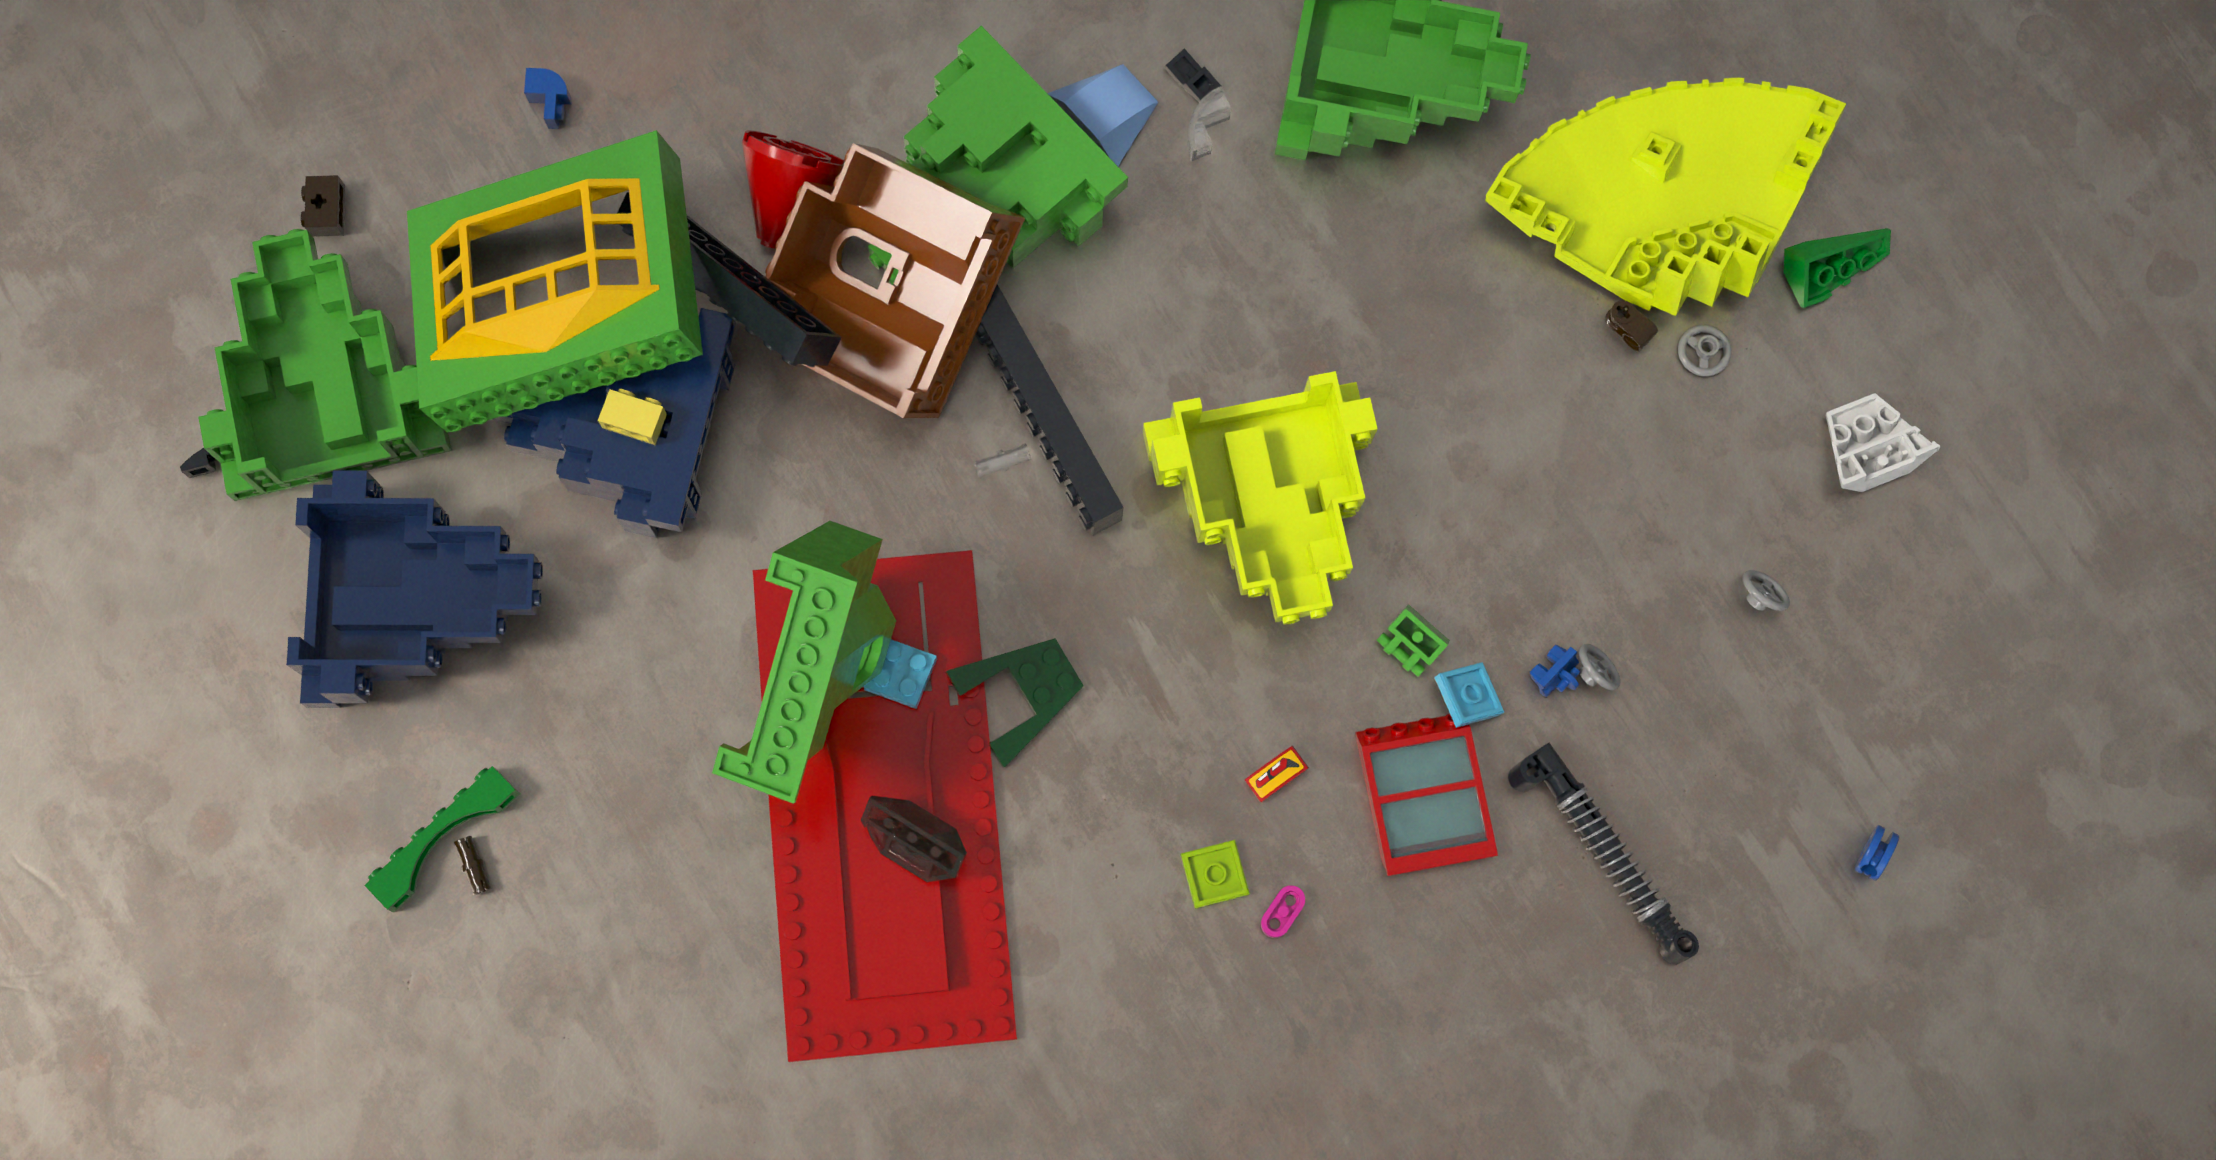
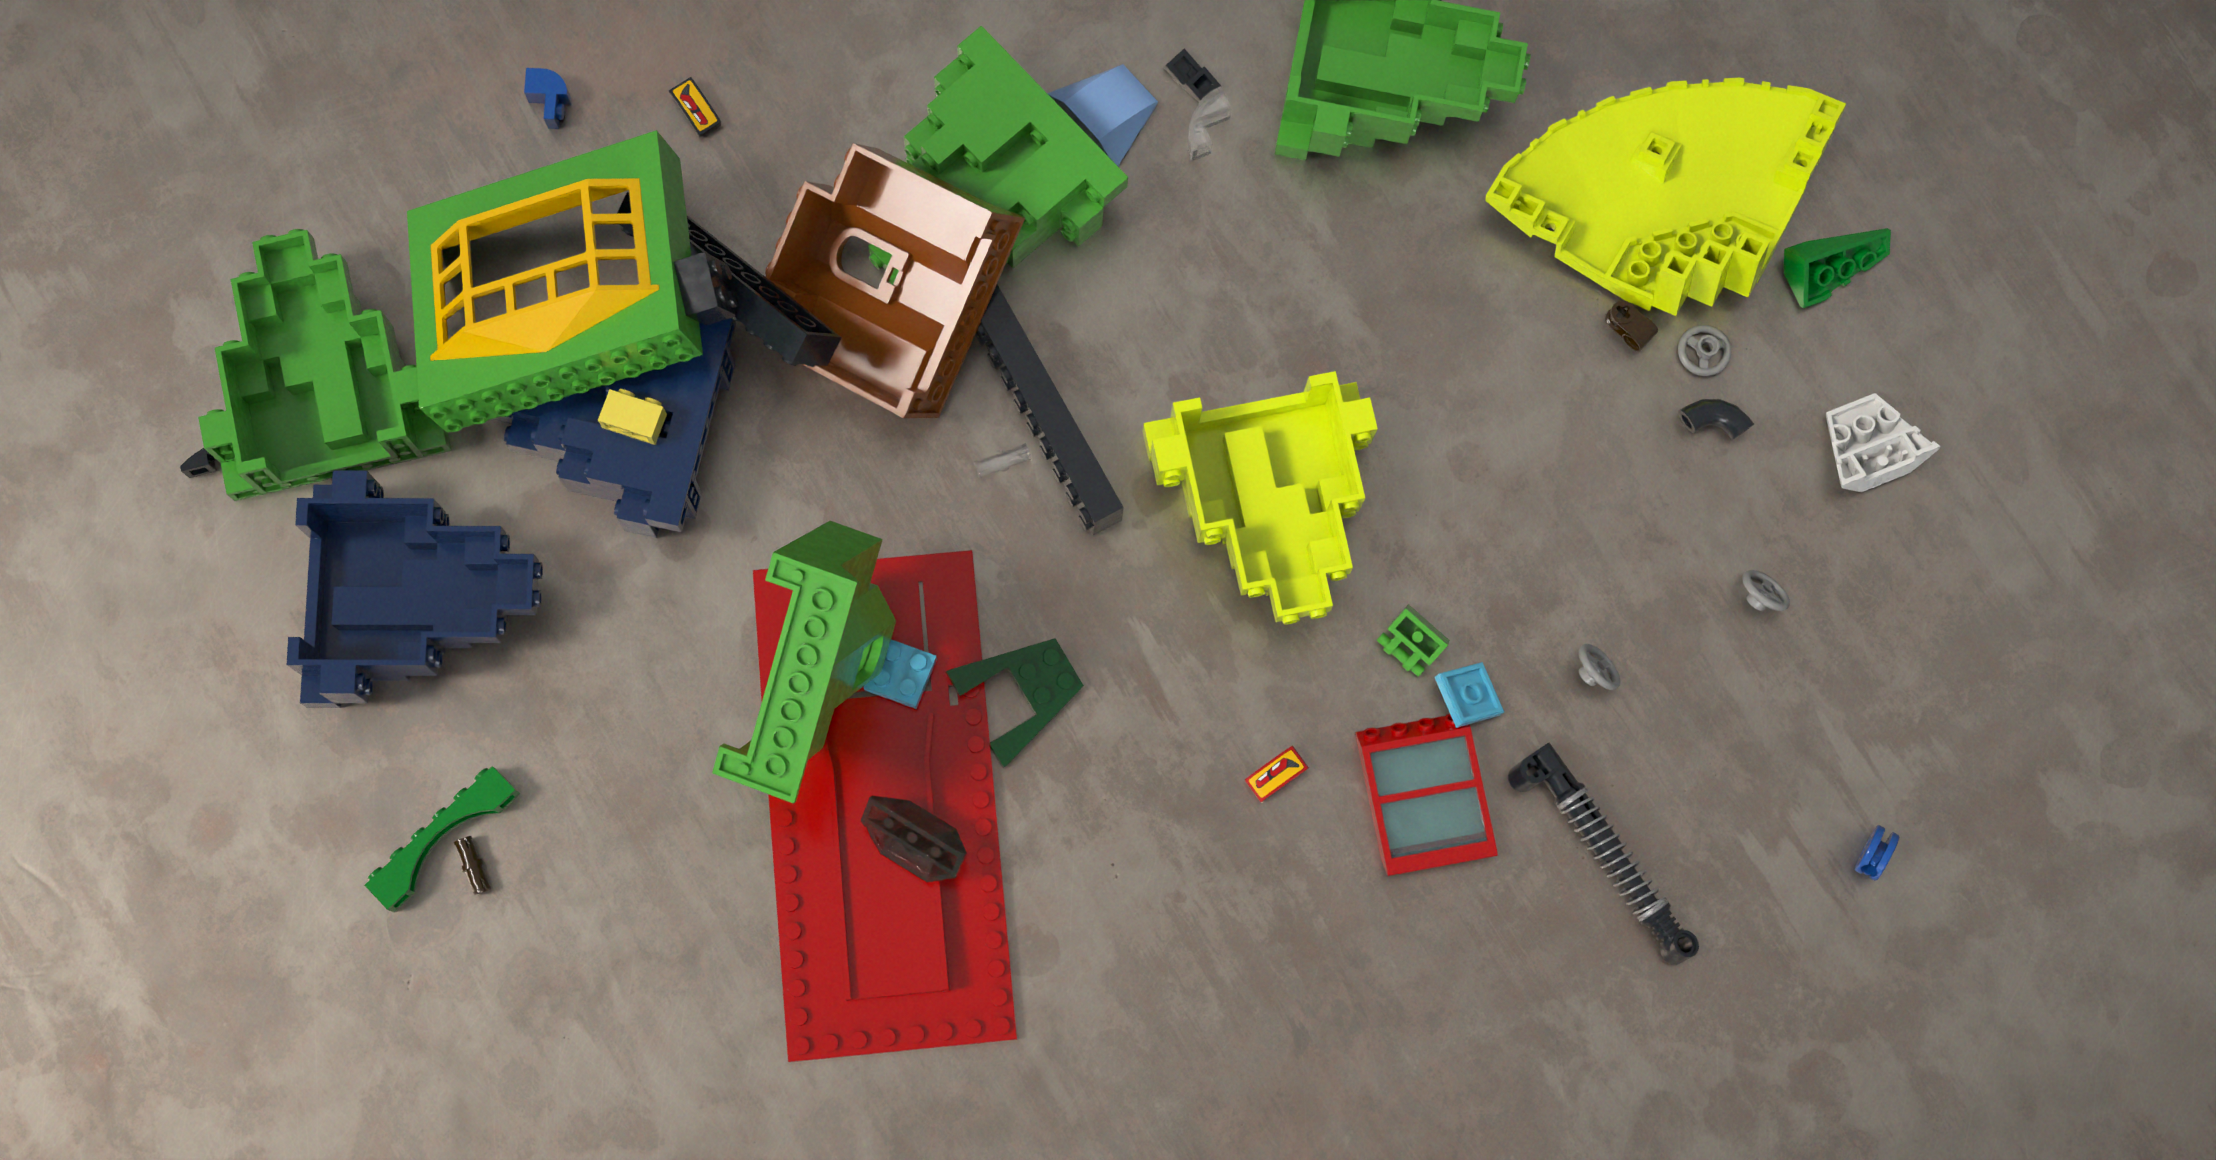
(330, 218): dark brown brick -> none
(694, 106): none -> slope
(706, 288): none -> black brick
(775, 175): red cone -> none
(1214, 874): lime tile -> none
(1282, 912): dark pink plate -> none
(1560, 675): blue hips -> none
(1716, 413): none -> black cylinder

